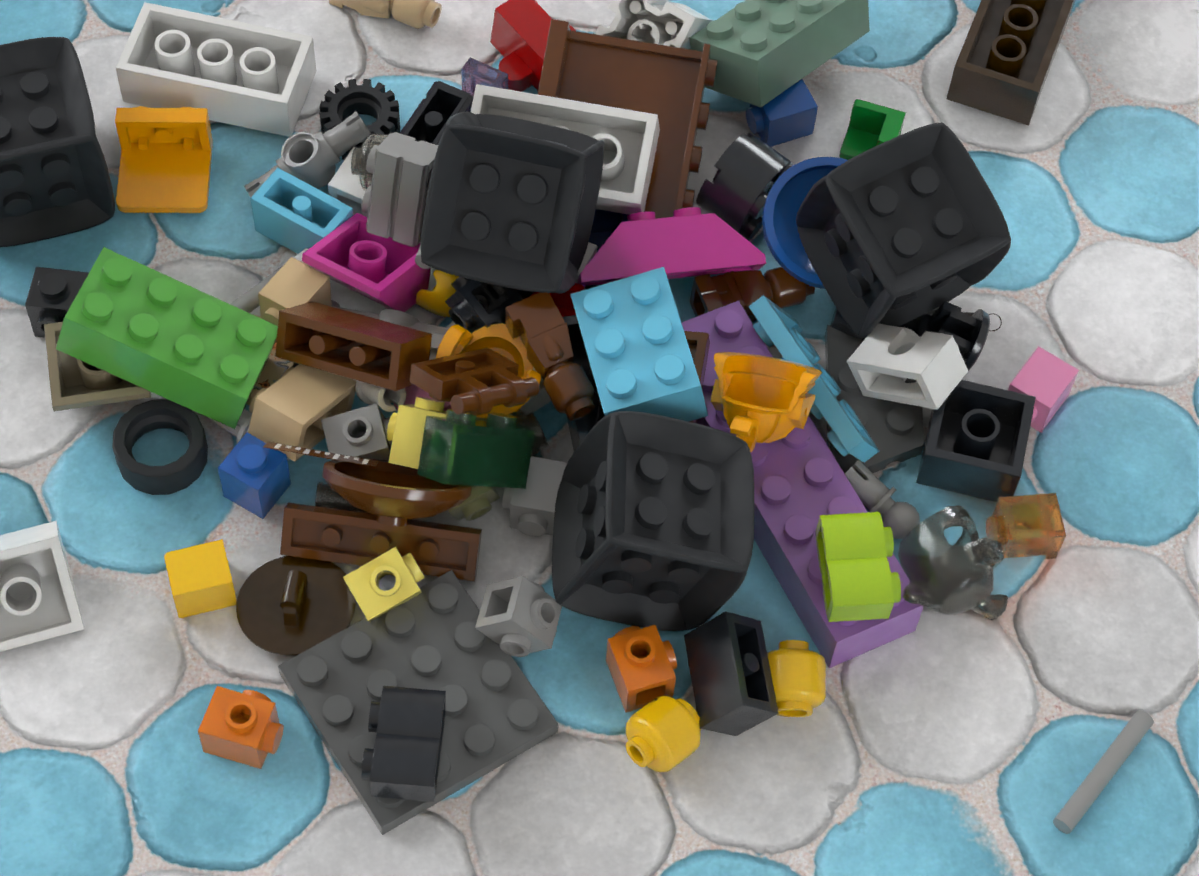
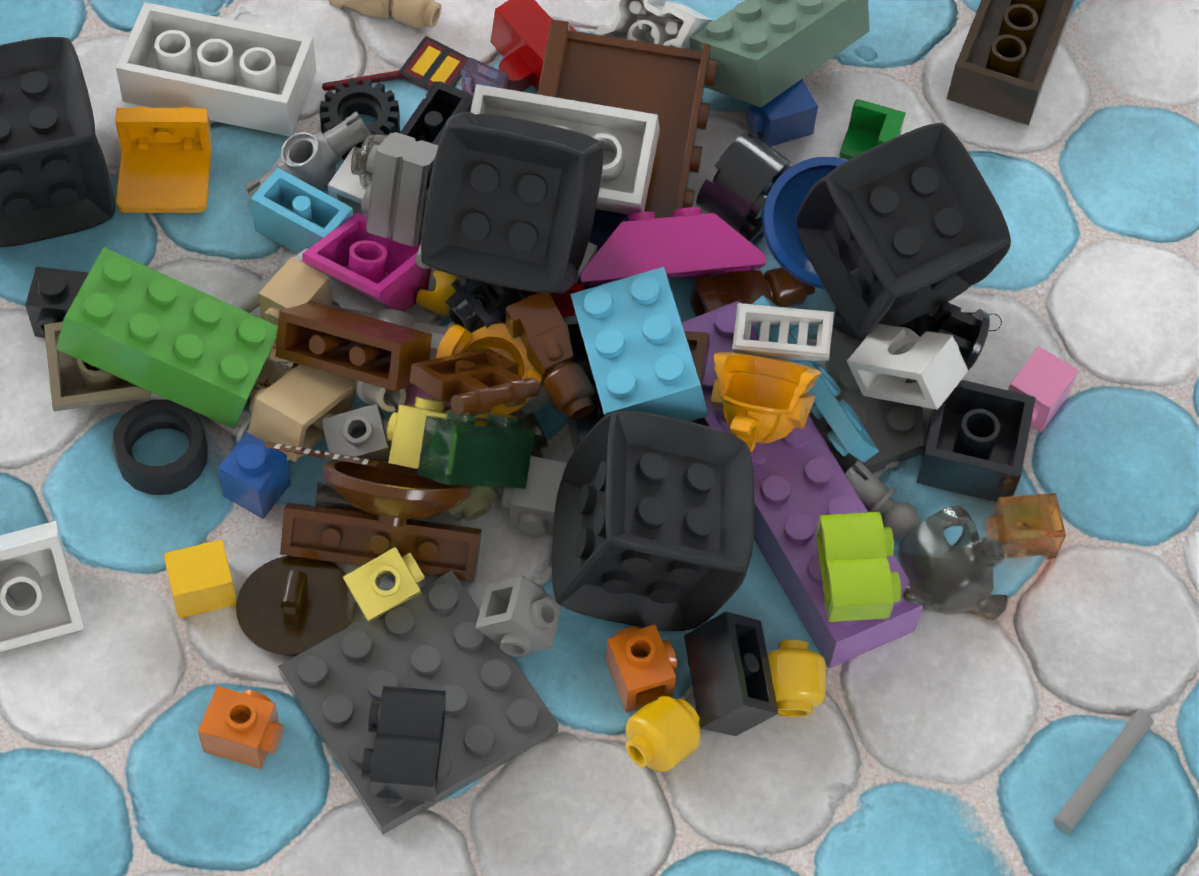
(427, 64): none -> piece
(769, 315): none -> white slope

